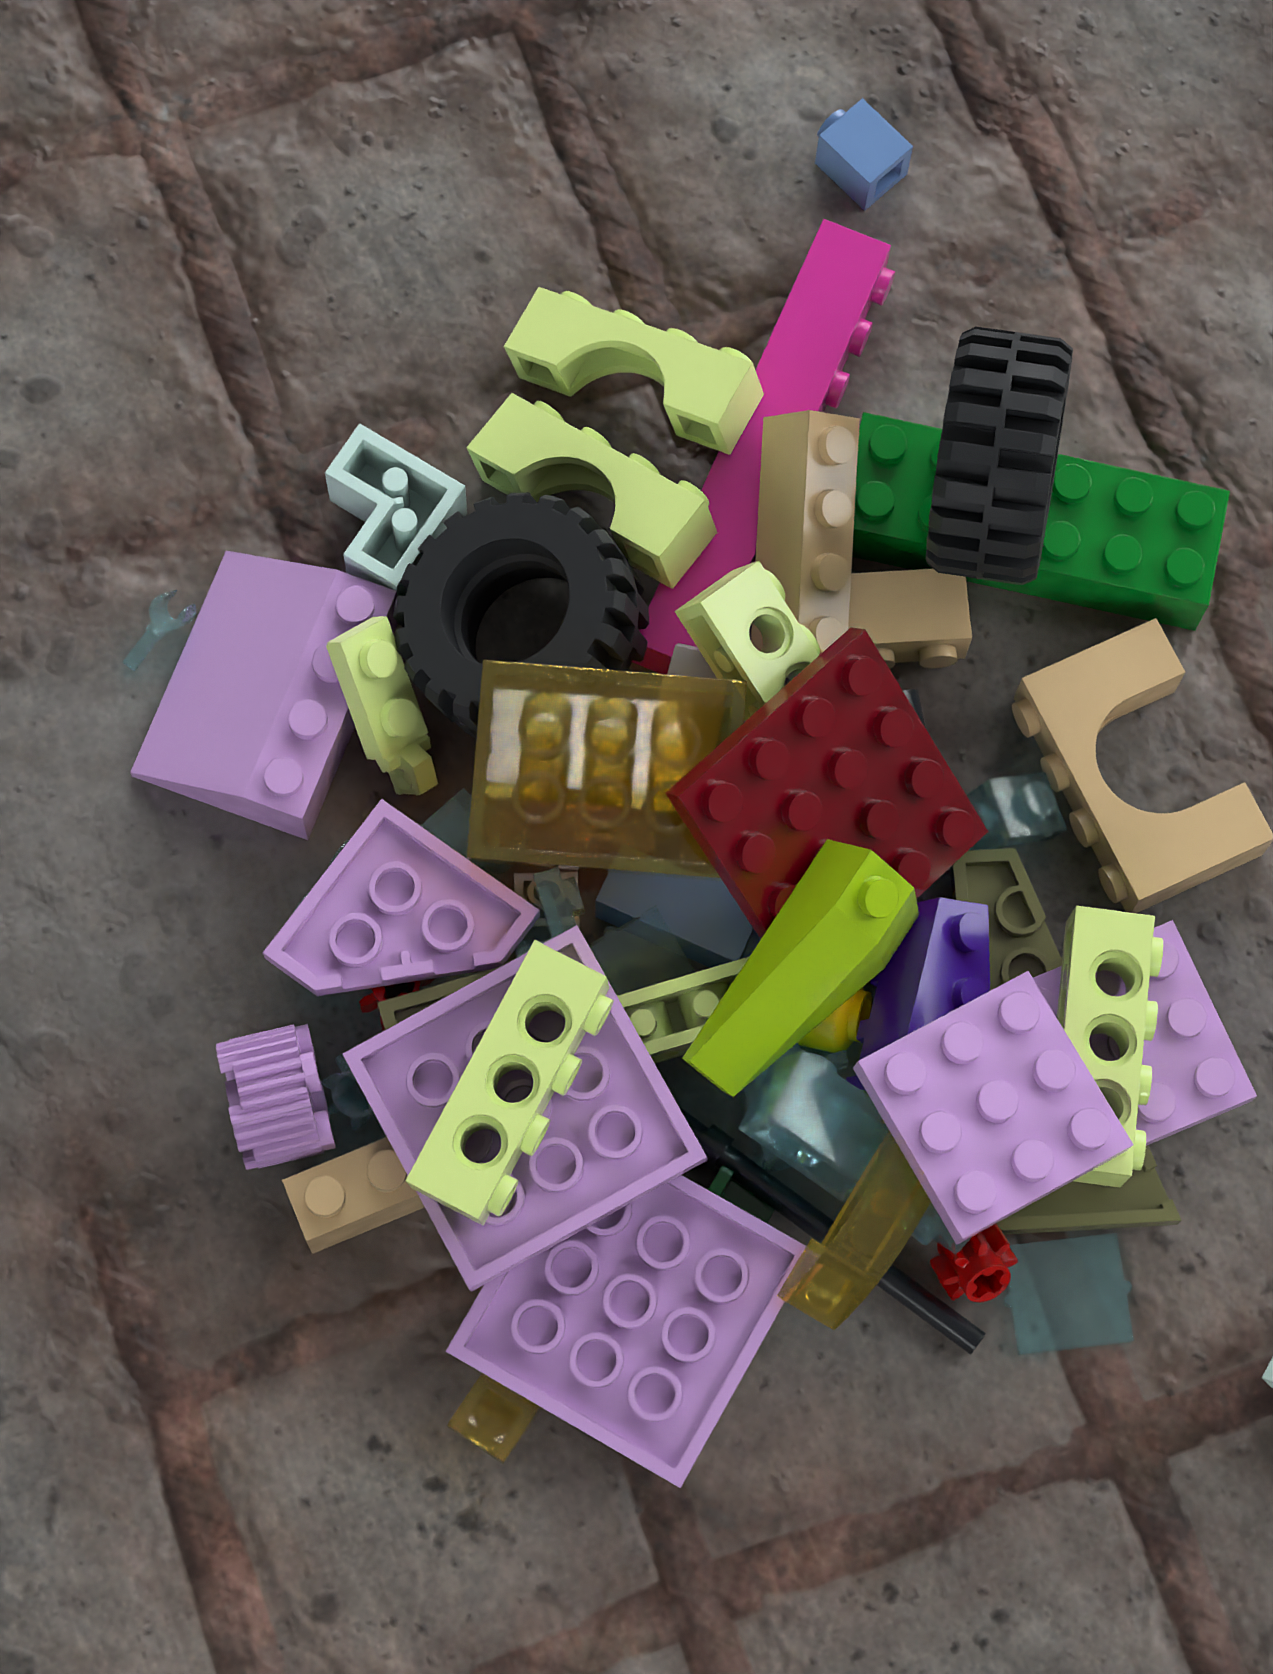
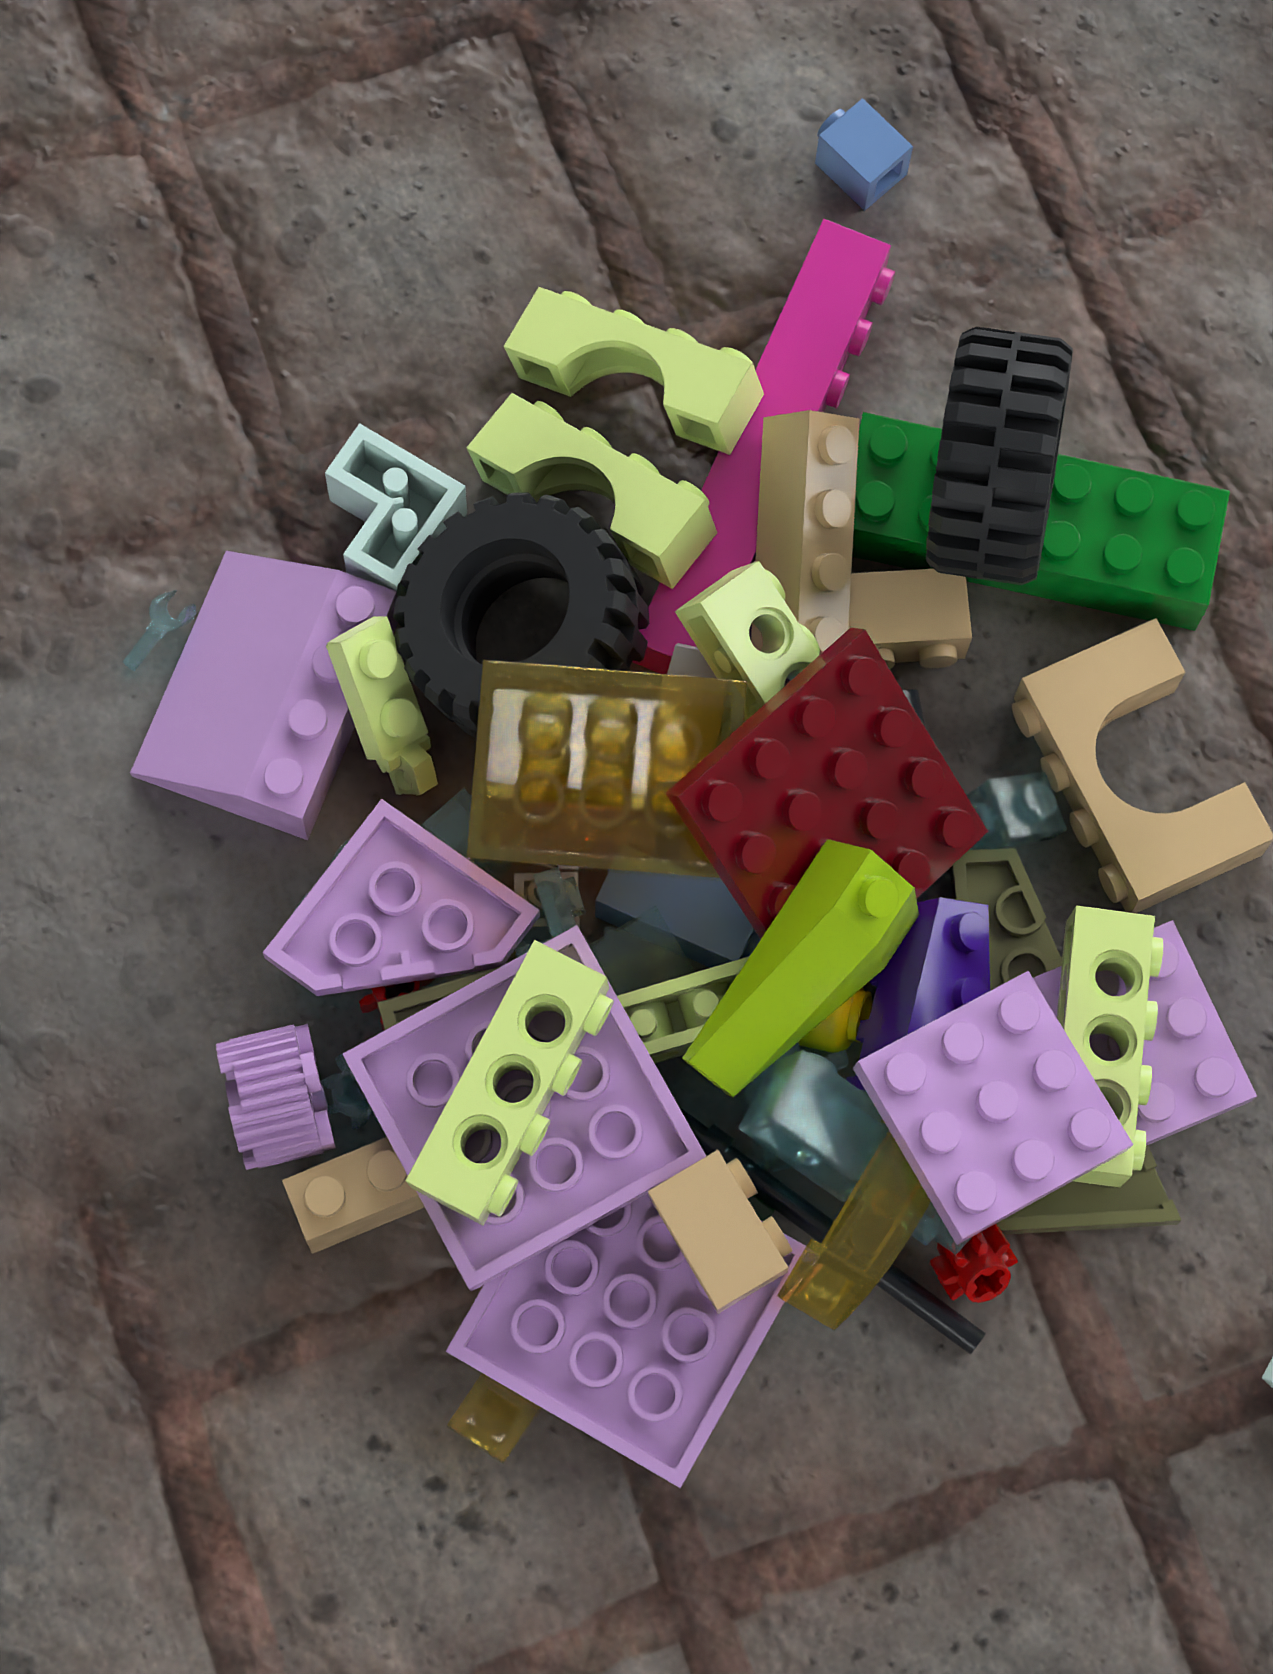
(720, 1231): none -> tan brick
(1069, 1294): clear light blue piece -> none

